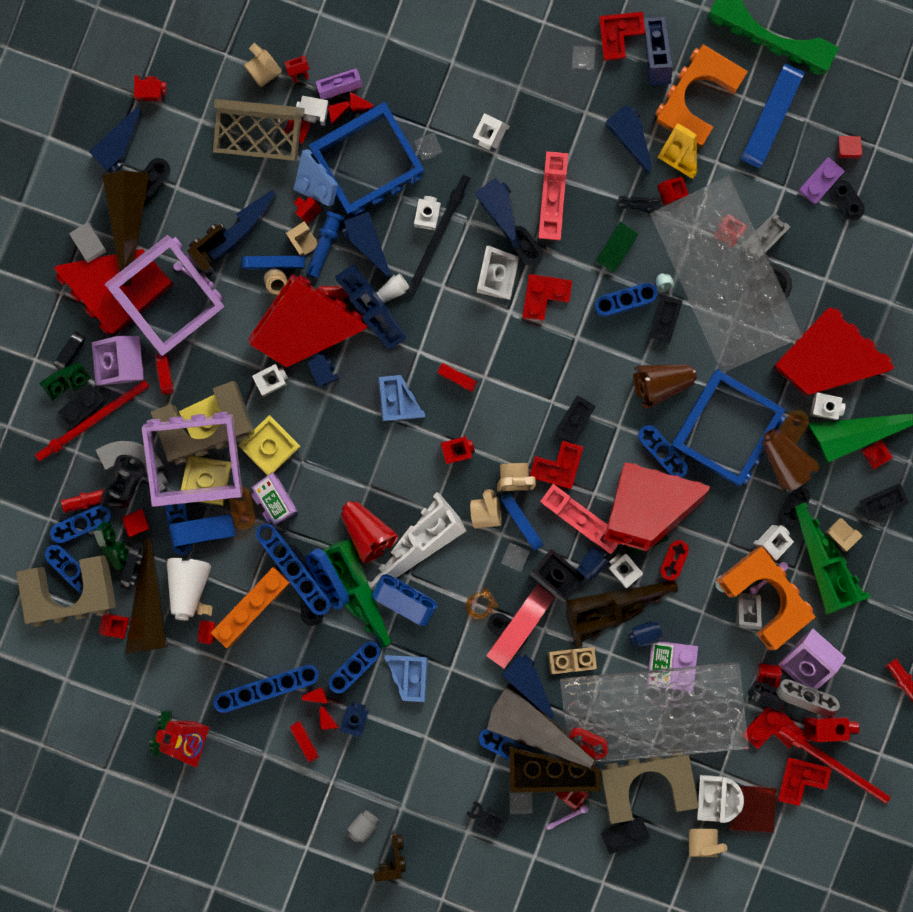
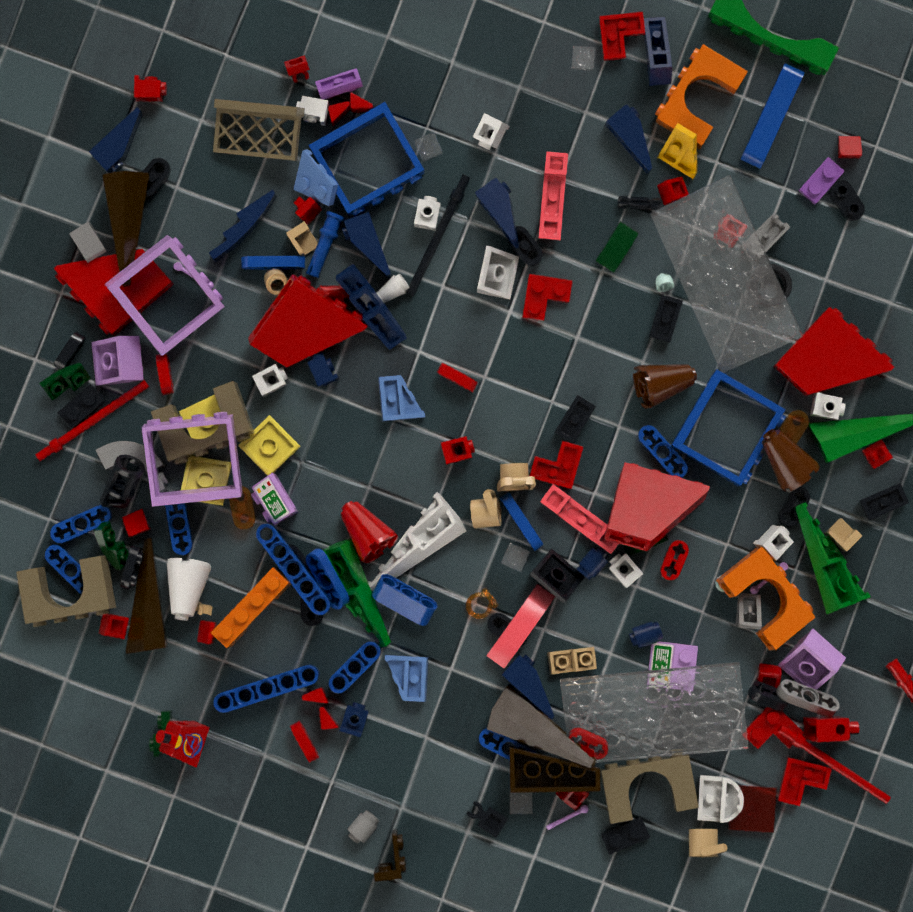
(81, 501): red pin -> none
(198, 247): dark brown bracket -> none
(202, 530): blue beam -> none
(262, 66): tan piece -> none
(304, 129): red tile -> none
(595, 613): dark brown wedge -> none
(635, 294): blue beam -> none

